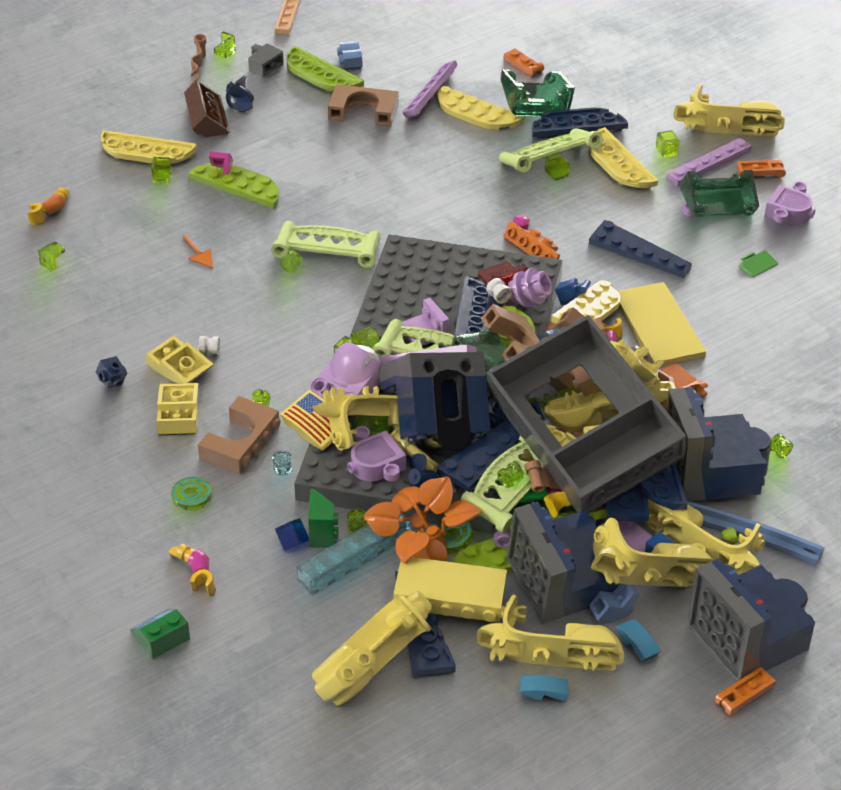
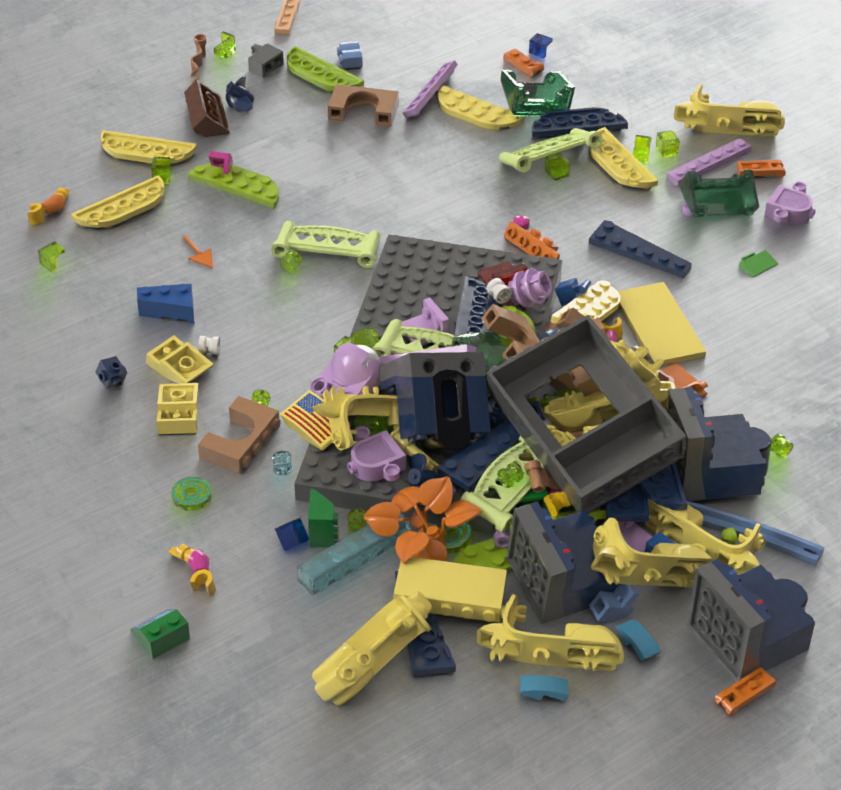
(122, 205): none -> light yellow plate
(166, 301): none -> blue wedge
(538, 45): none -> clear blue panel
(642, 148): none -> clear neon green panel

